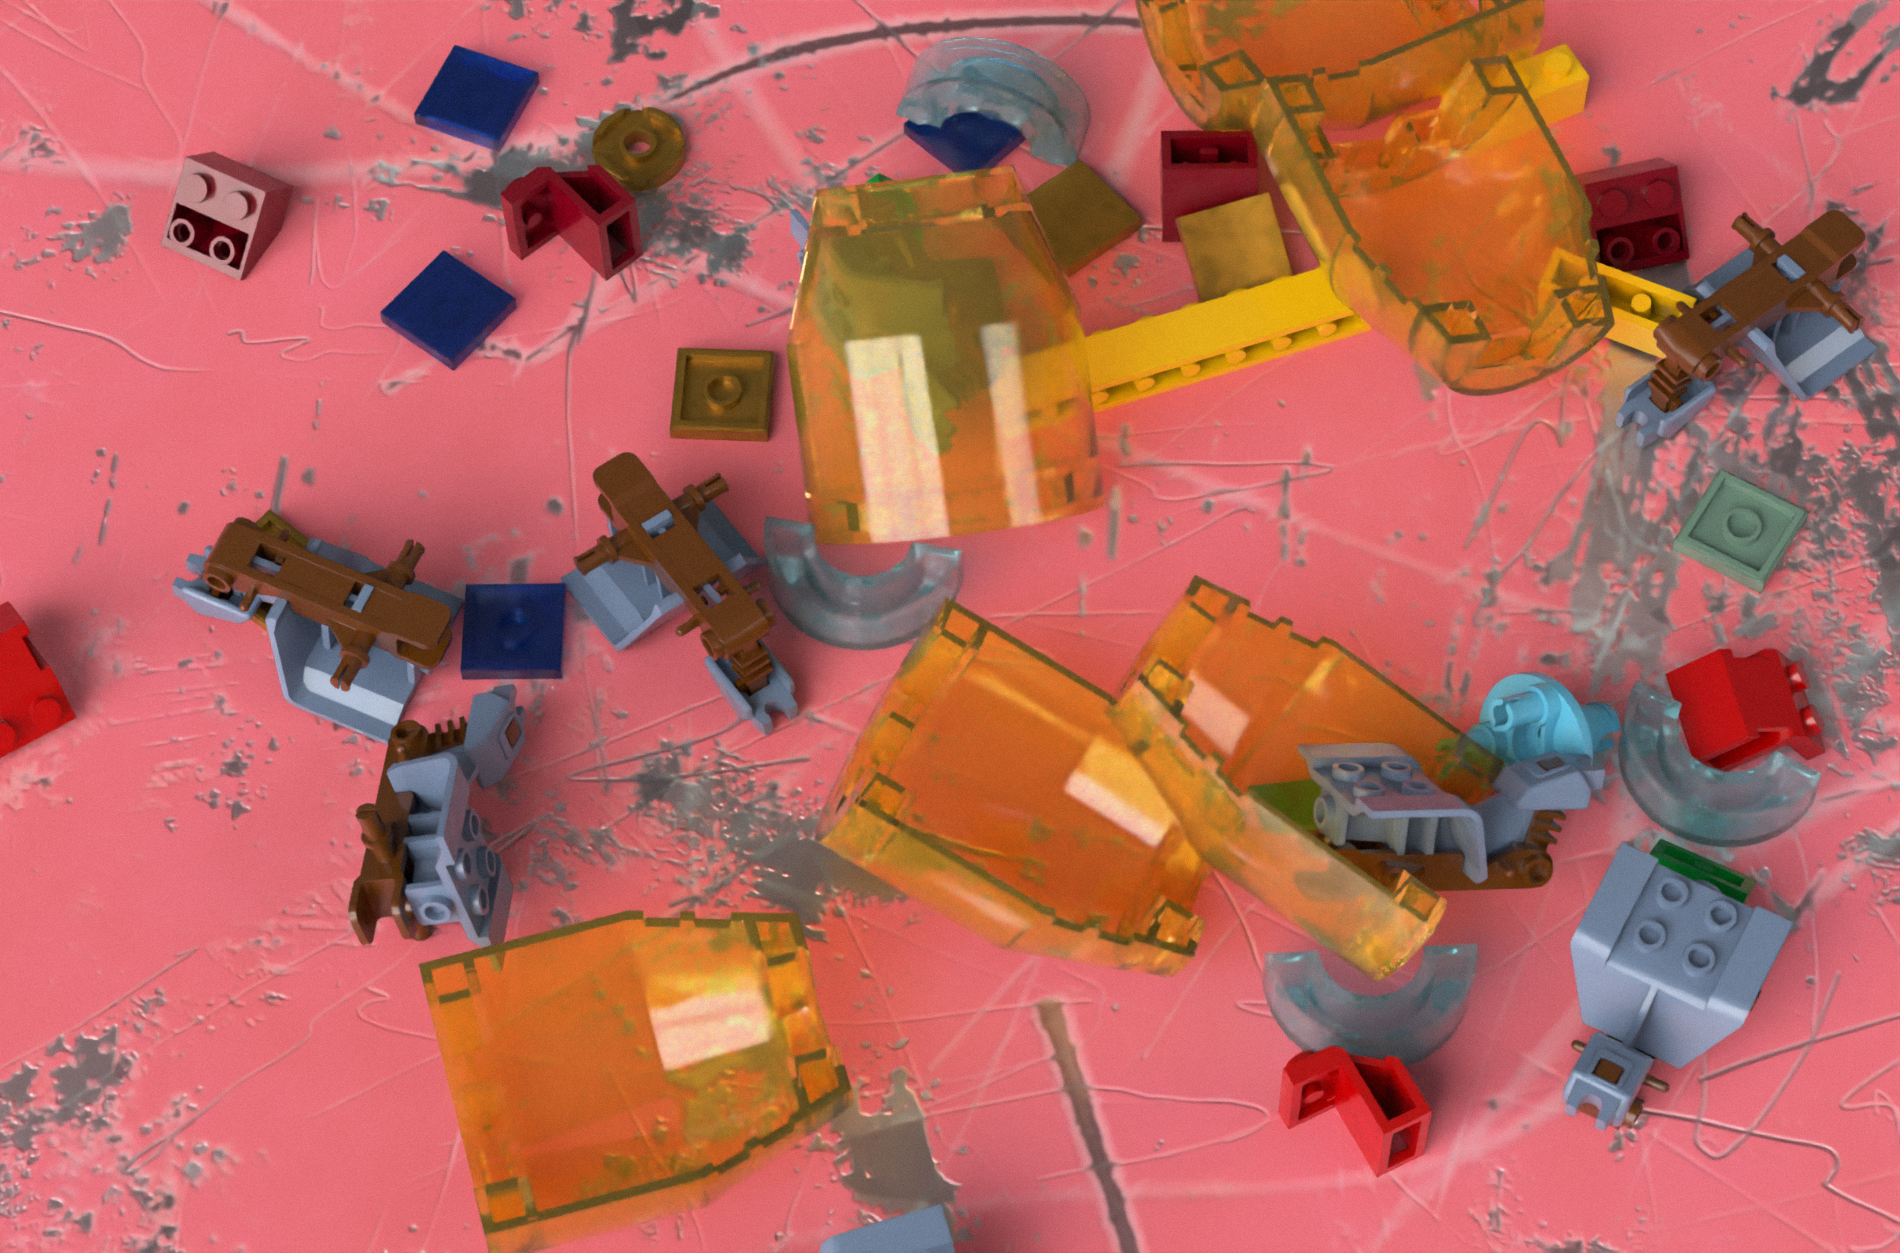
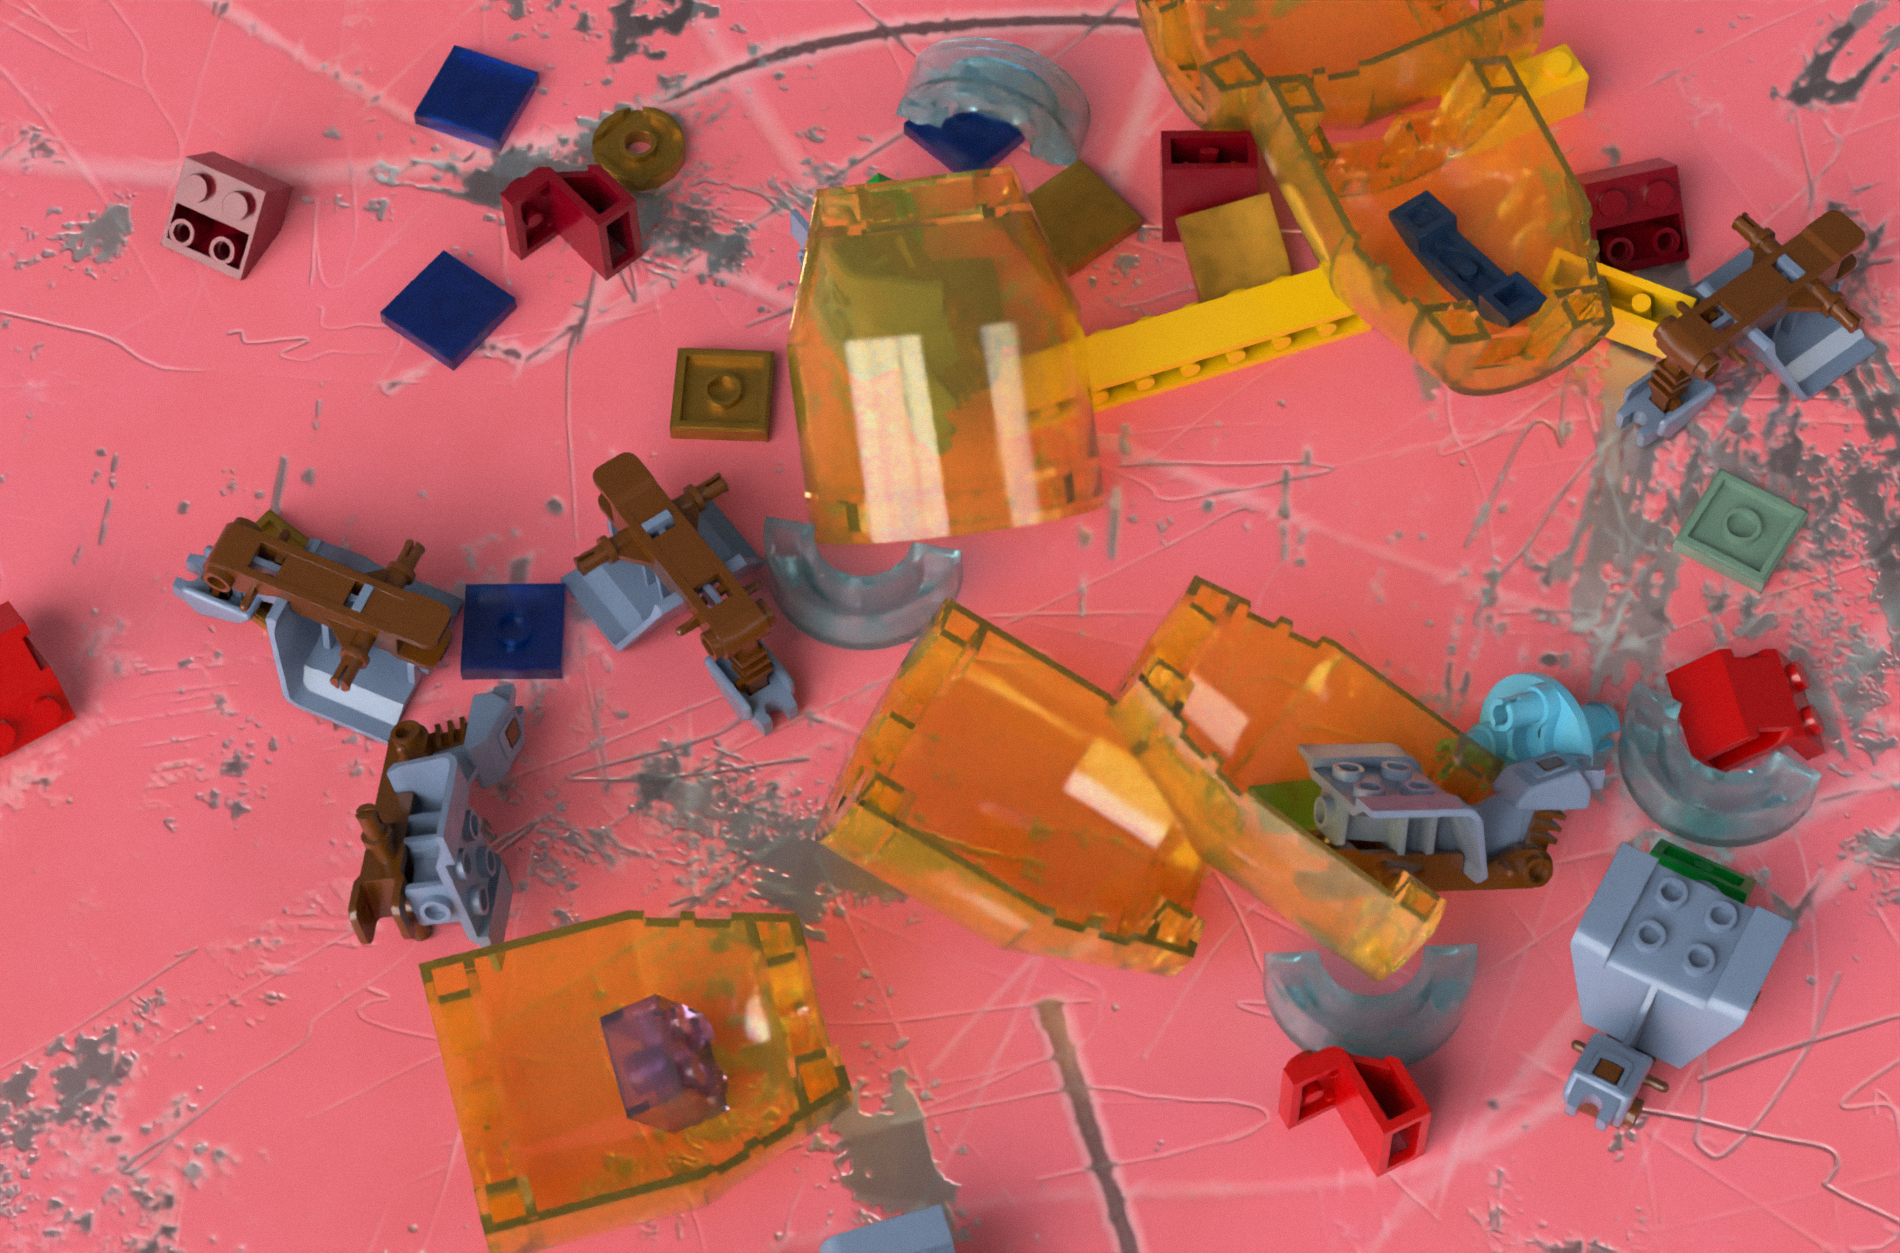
(665, 1064): none -> brick
(1459, 266): none -> dark blue slope

